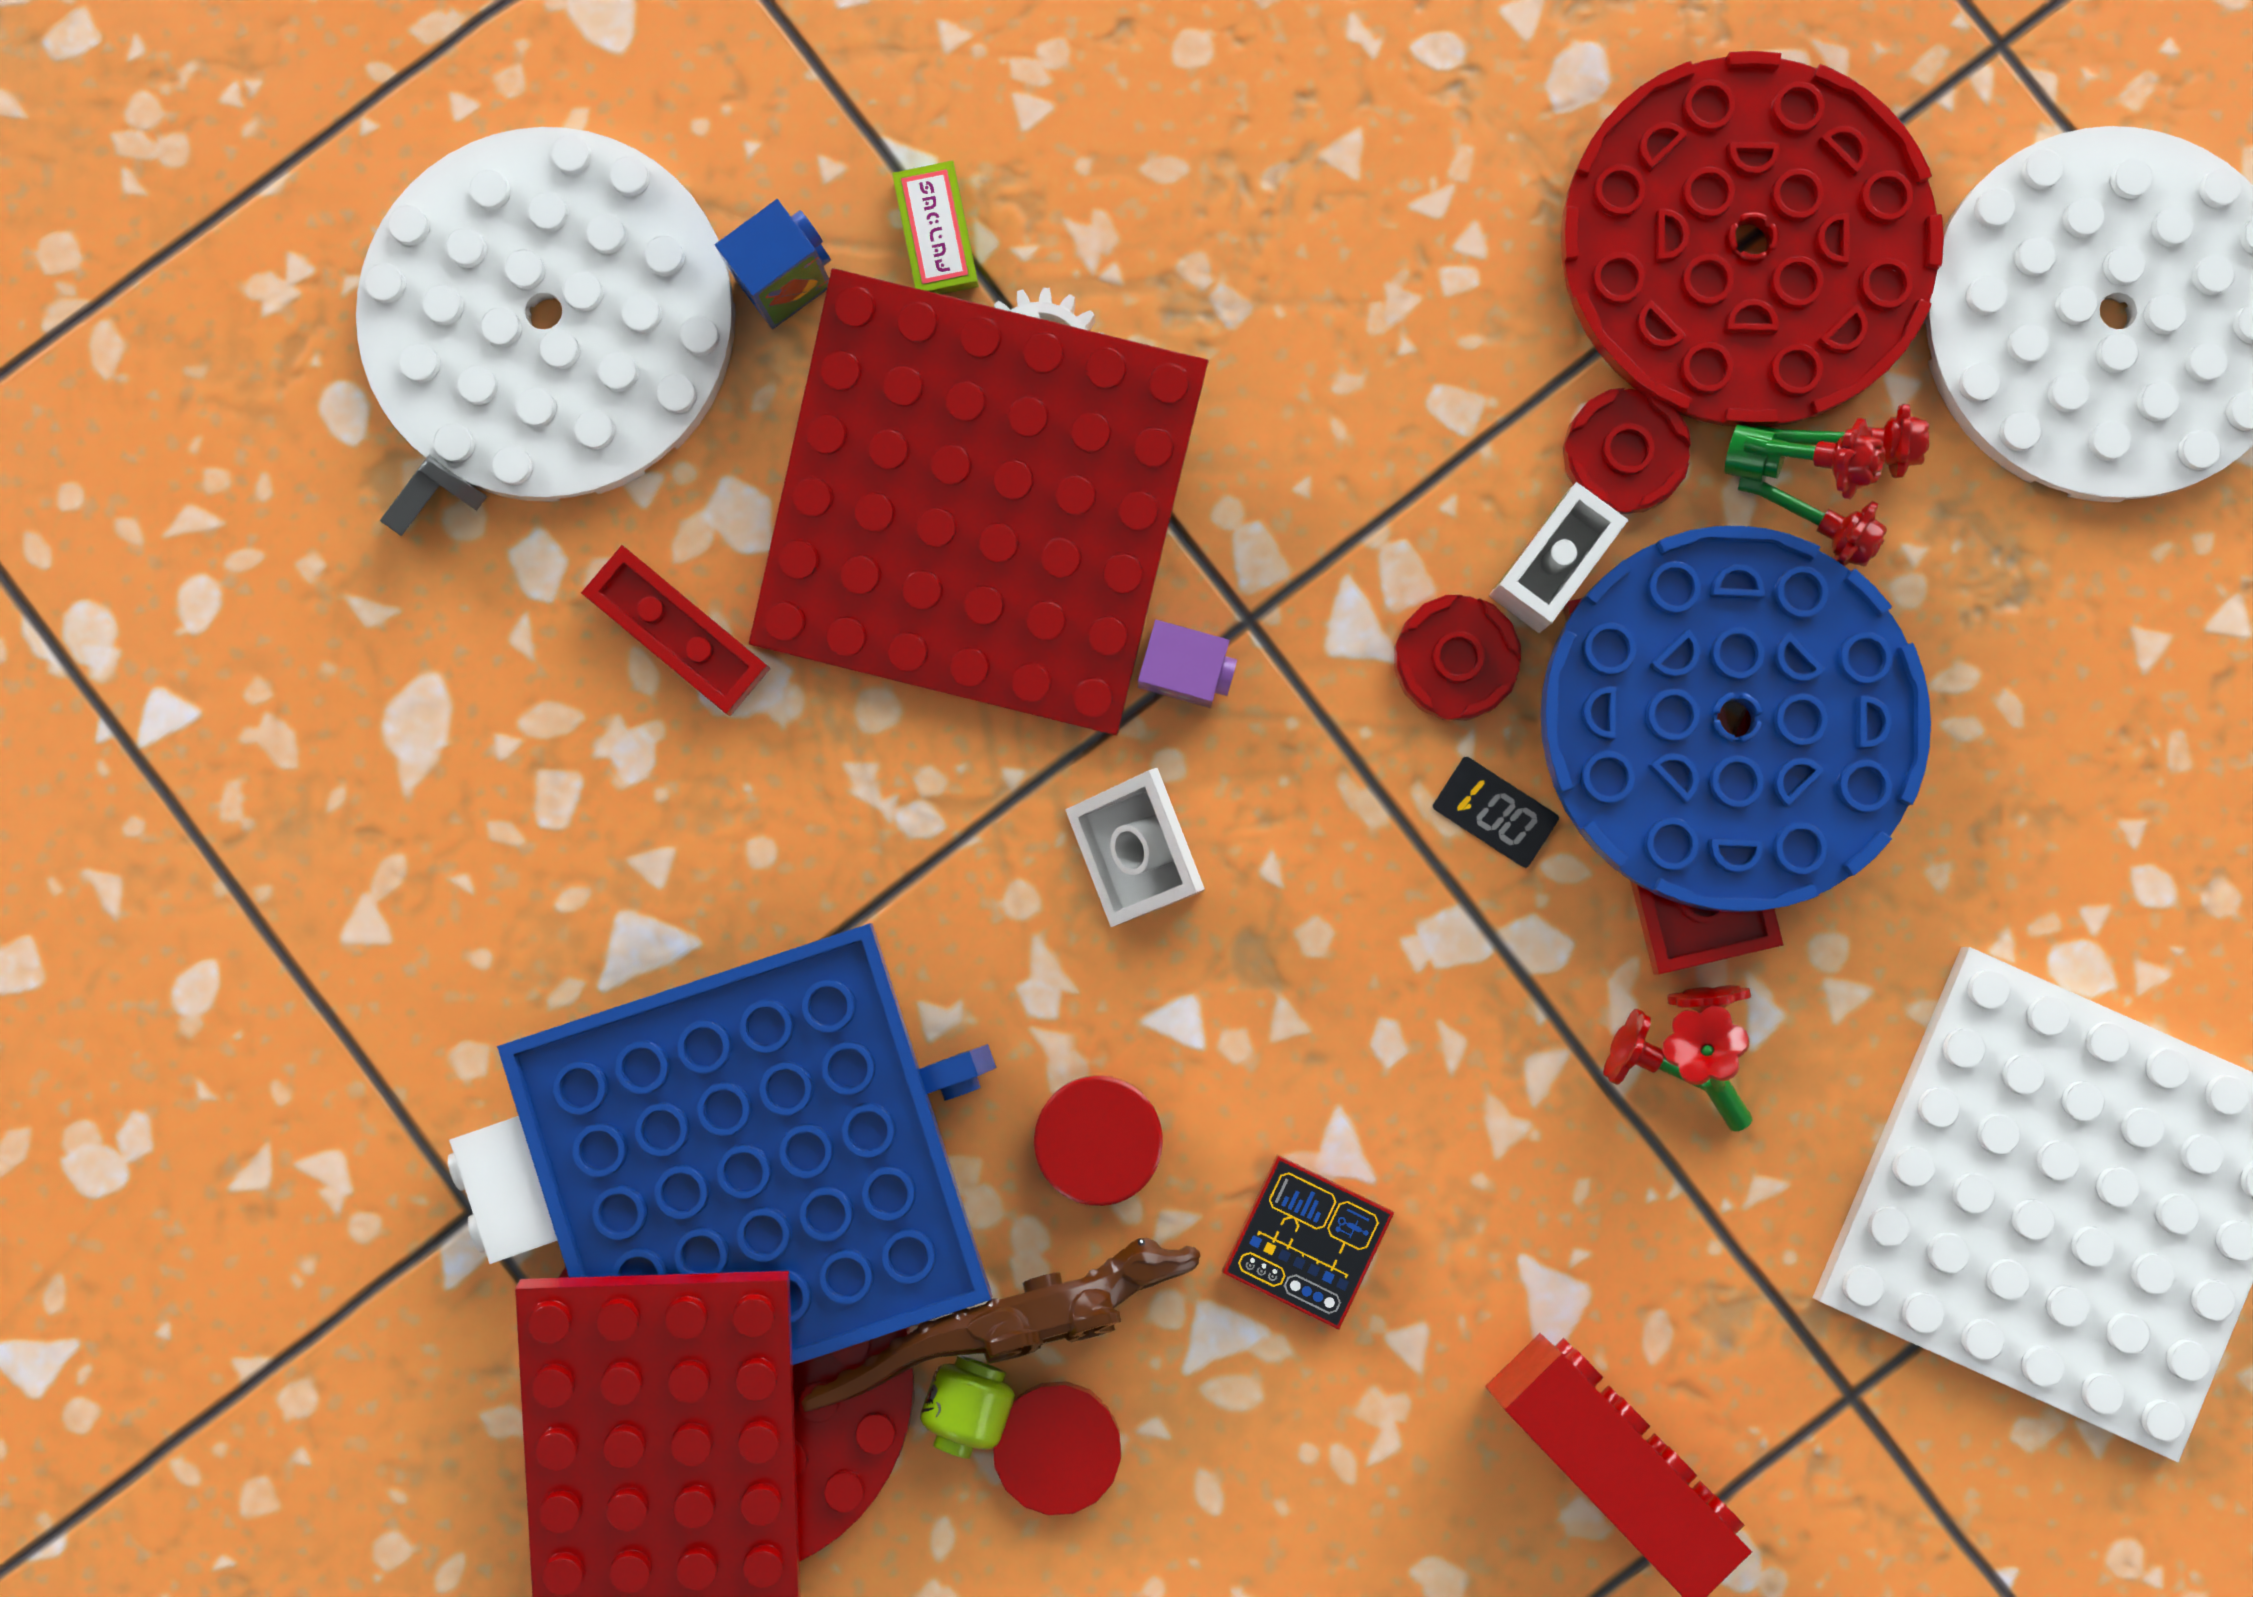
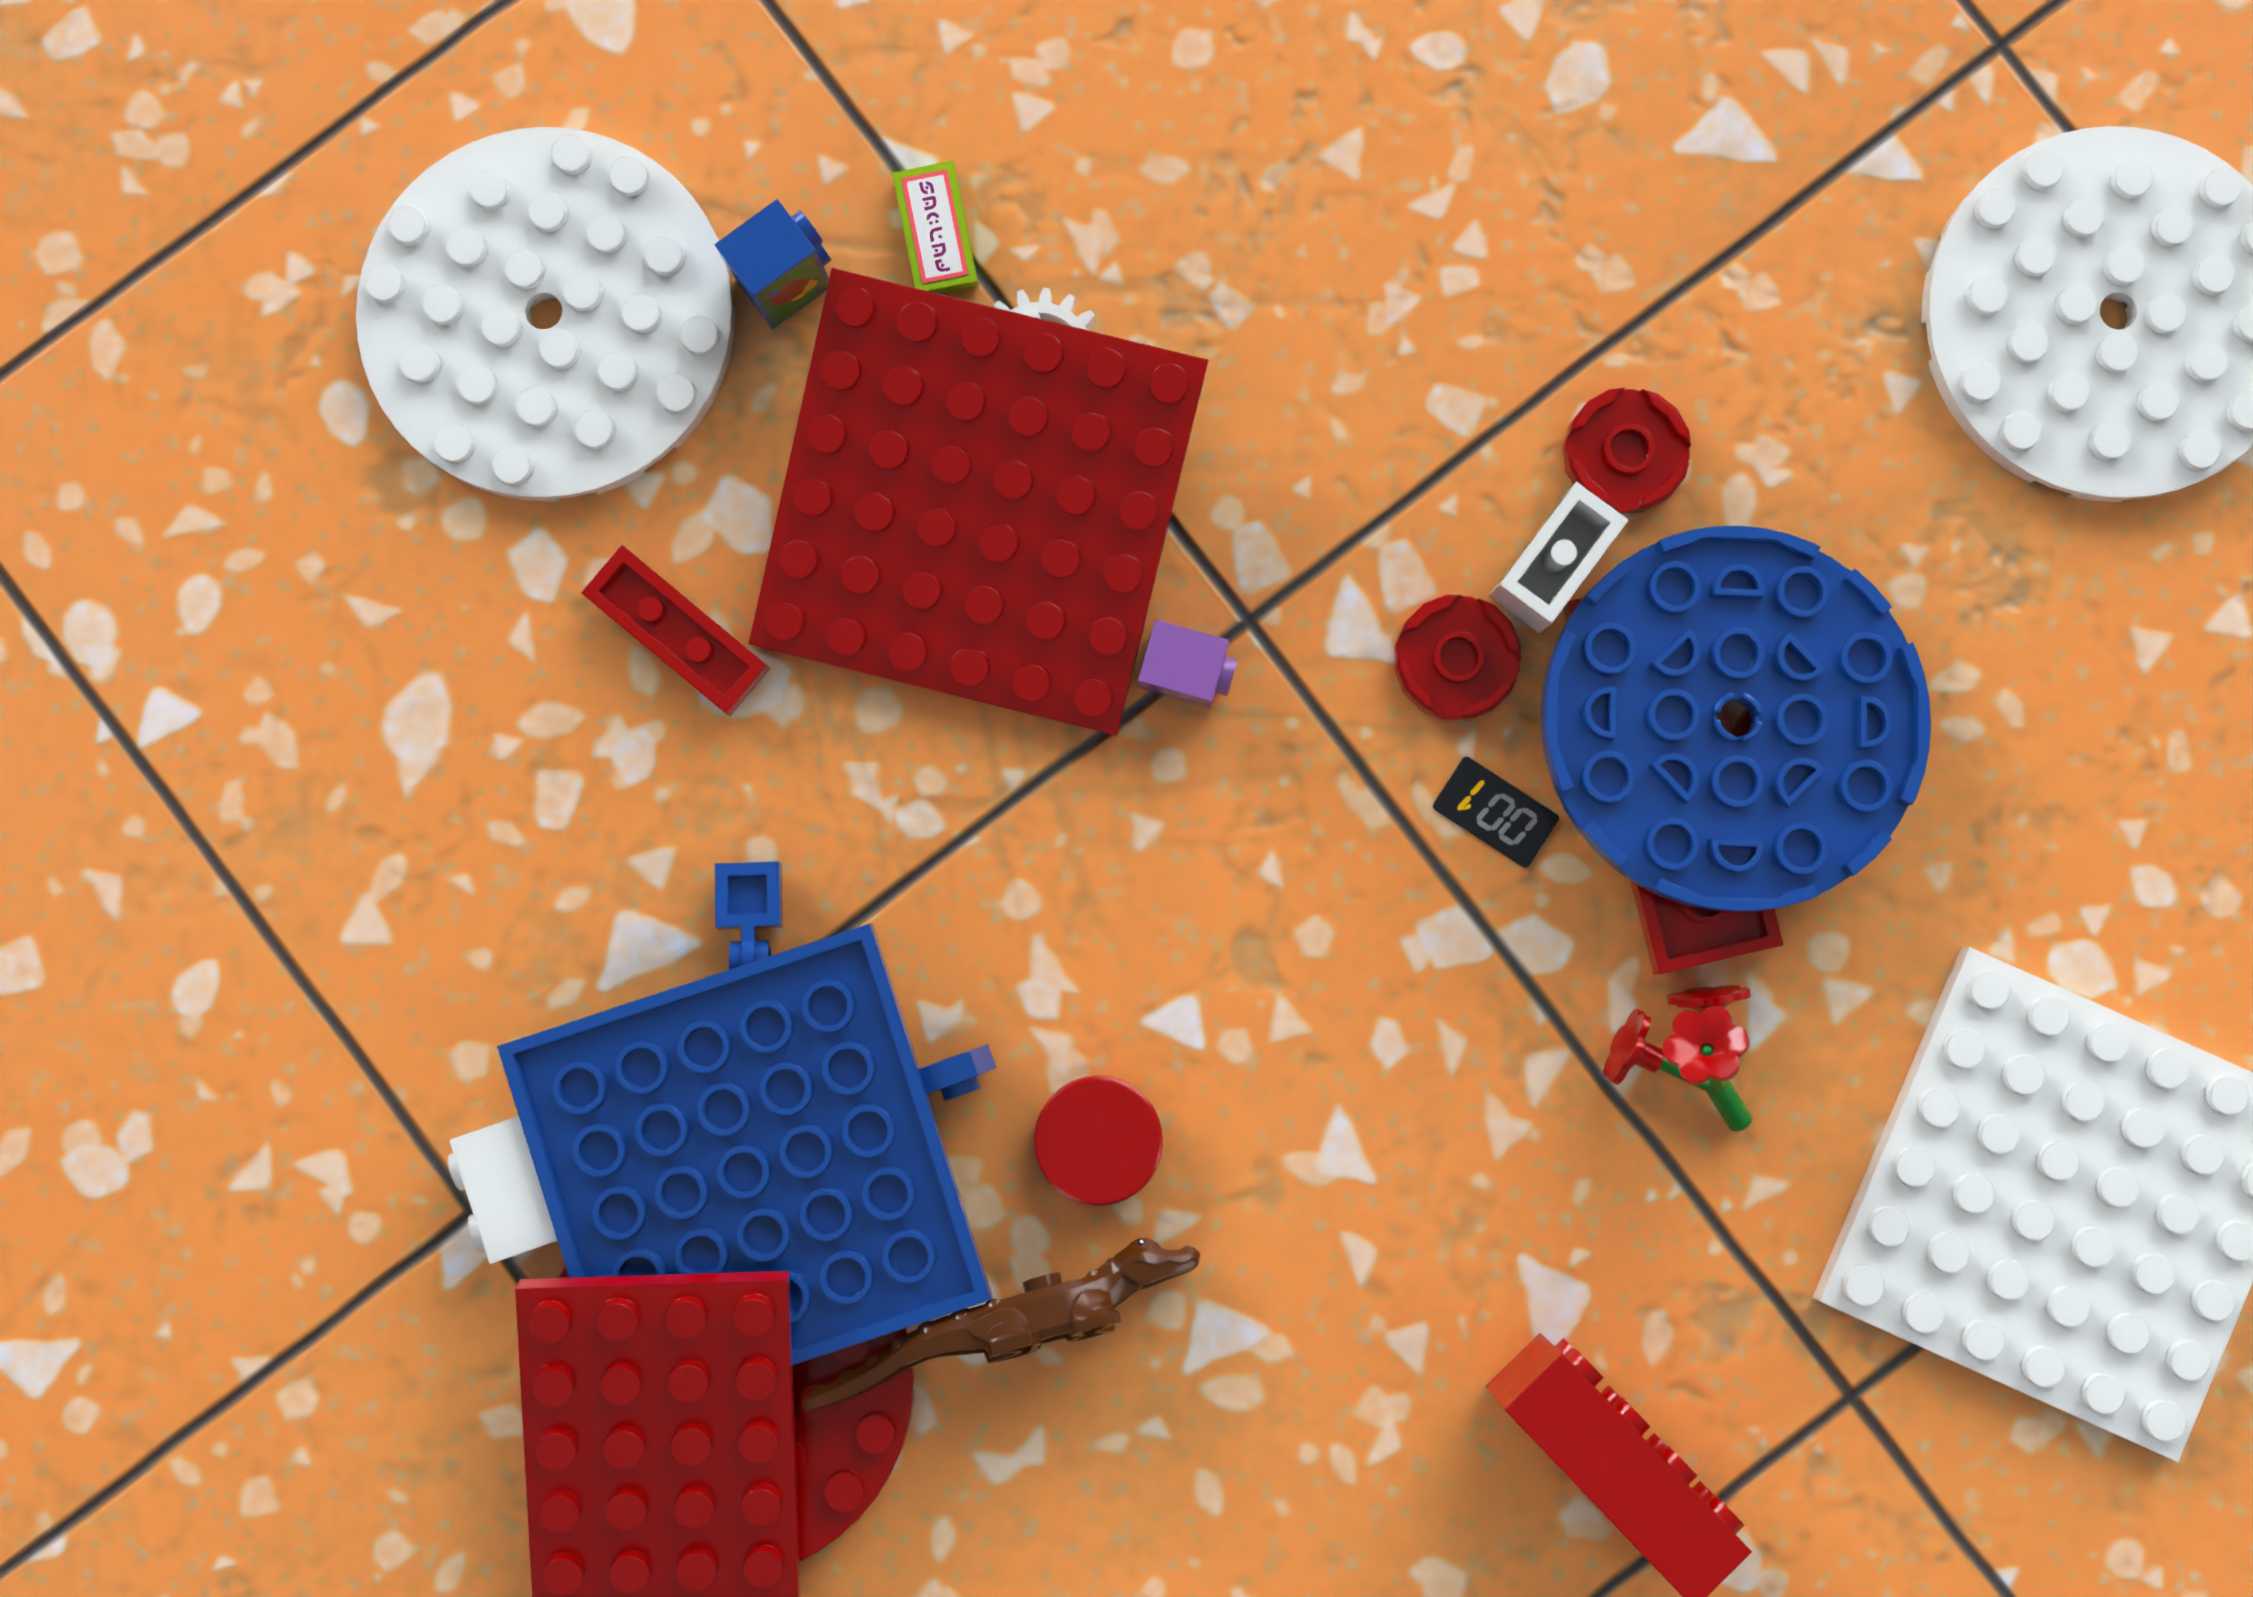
(421, 488): dark grey tile -> none
(748, 899): none -> blue plate
(967, 1406): lime head -> none
(1058, 1449): red tile -> none
(1135, 848): white slope -> none
(1308, 1242): black tile -> none
(1770, 149): red plate -> none
(1854, 460): red plant -> none

